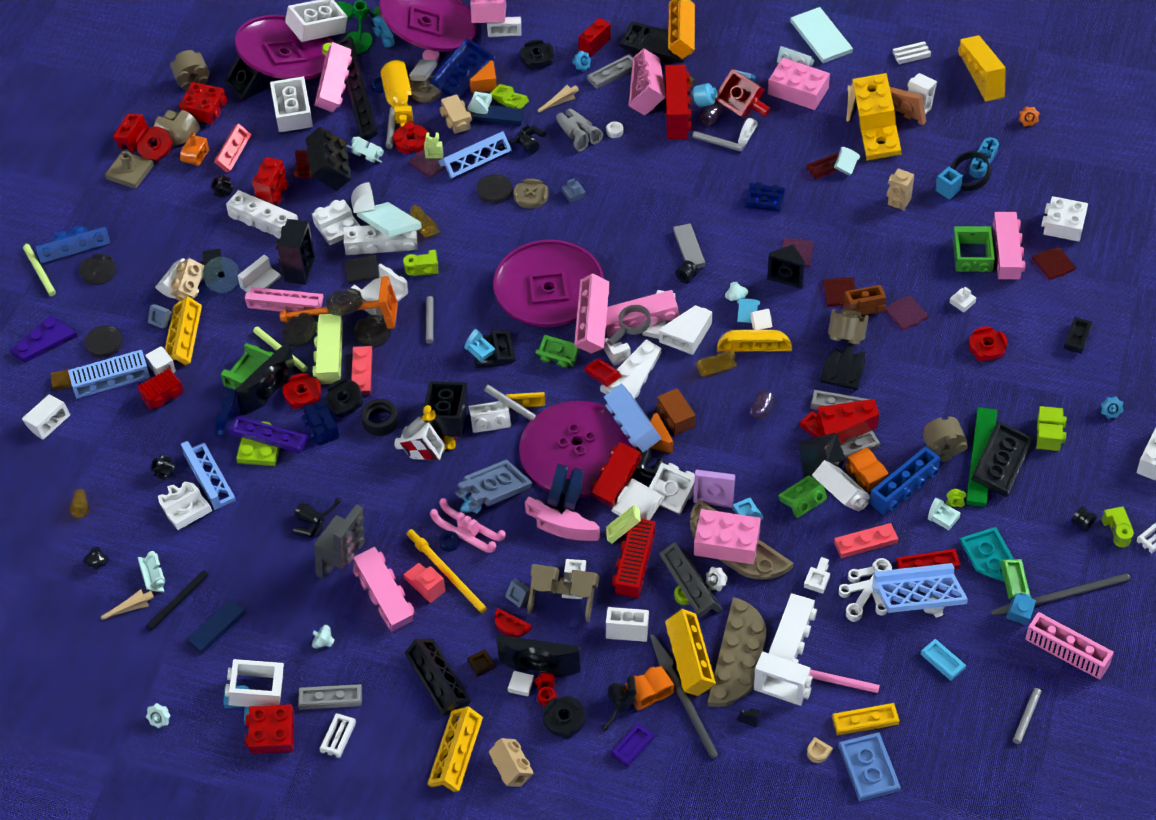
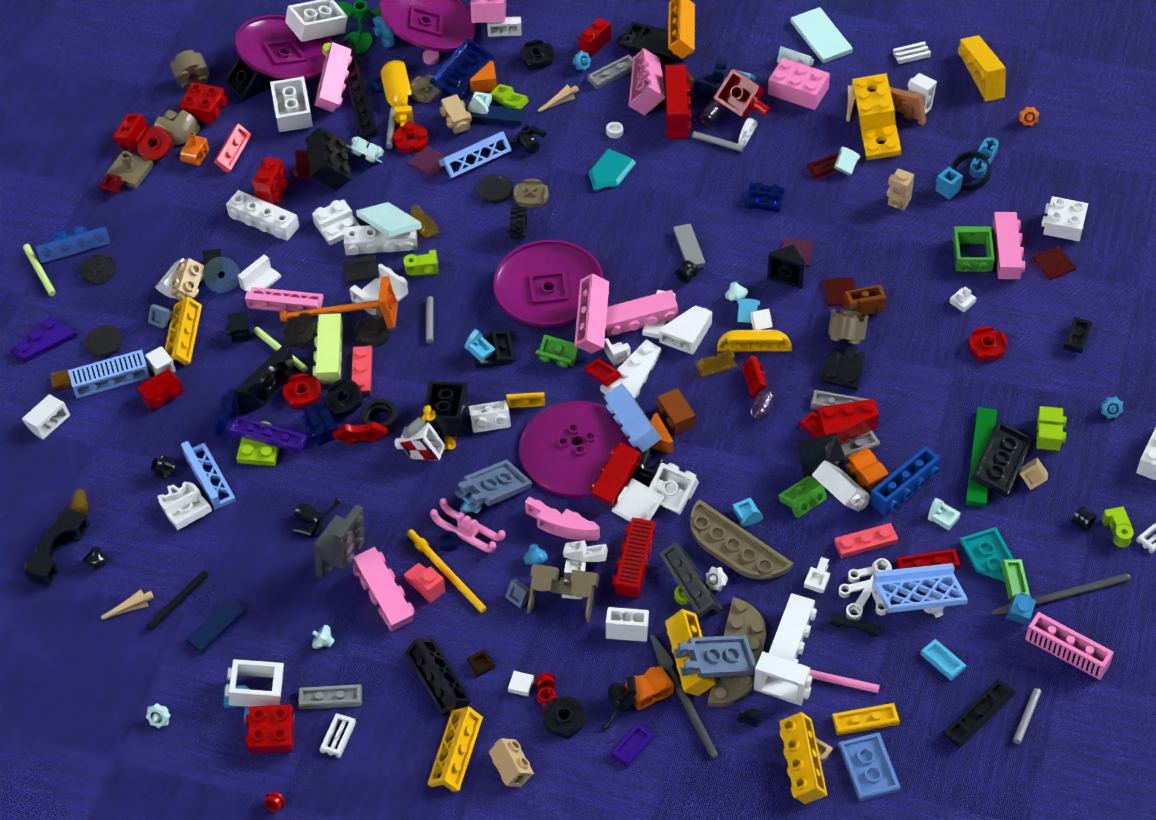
(68, 527): none -> black arch
(111, 184): none -> dark red plate
(151, 572): light aqua hinge -> none
(222, 186): black gear -> none
(238, 327): none -> black brick
(247, 364): bright green panel -> none
(274, 801): none -> red plate
(296, 251): black brick -> none
(344, 302): clear smoke tile -> none
(362, 198): white brick -> none
(367, 432): none -> red tile
(423, 70): light grey tile -> none
(433, 147): yellowish green plate -> none
(509, 402): light grey bar -> none
(511, 625): red tile -> none
(518, 222): none -> black tyre
(535, 555): none -> dark azure piece
(539, 656): black slope -> none
(565, 487): dark blue wheel -> none
(573, 191): sand blue tile -> none
(579, 129): light grey piece -> none
(580, 552): none -> white slope
(610, 170): none -> teal tile
(623, 524): yellowish green tile -> none
(624, 329): dark grey piece -> none
(703, 95): medium azure head -> none
(704, 88): none -> dark blue piece
(714, 488): lavender plate -> none
(717, 656): none -> sand blue tile
(727, 536): bright pink brick -> none
(754, 376): none -> red plate
(802, 758): none -> yellow brick
(873, 629): none -> black bar
(906, 312): clear pink piece -> none
(945, 438): dark tan brick -> none
(955, 498): lime plate -> none
(978, 713): none -> black plate
(1033, 473): none -> tan panel

